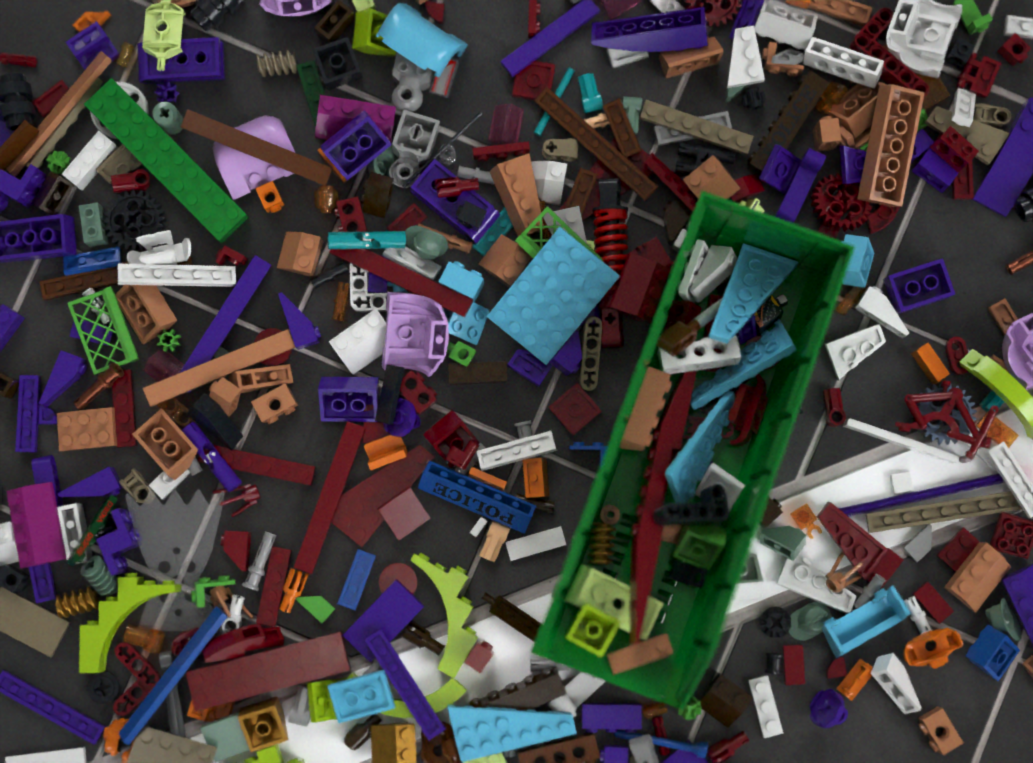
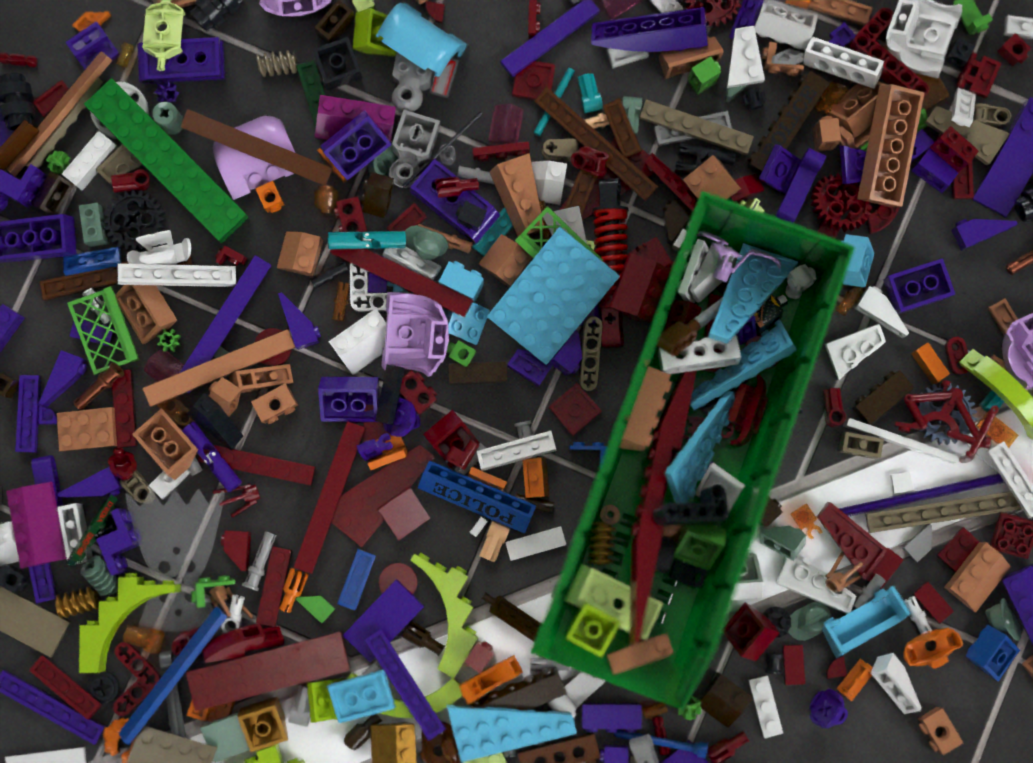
(65, 687): none -> dark red plate
(122, 463): none -> dark red arm
(374, 448): none -> dark purple plate
(490, 679): none -> orange arch
(590, 160): none -> dark red piece
(665, 554): none -> black tyre
(704, 75): none -> bright green brick
(724, 267): none -> lavender plant
(750, 632): none -> dark red slope
(799, 280): none -> white connector
(842, 35): none -> dark purple plate
(860, 445): none -> dark tan brick
(882, 397): none -> dark brown brick
(978, 230): none -> dark purple slope

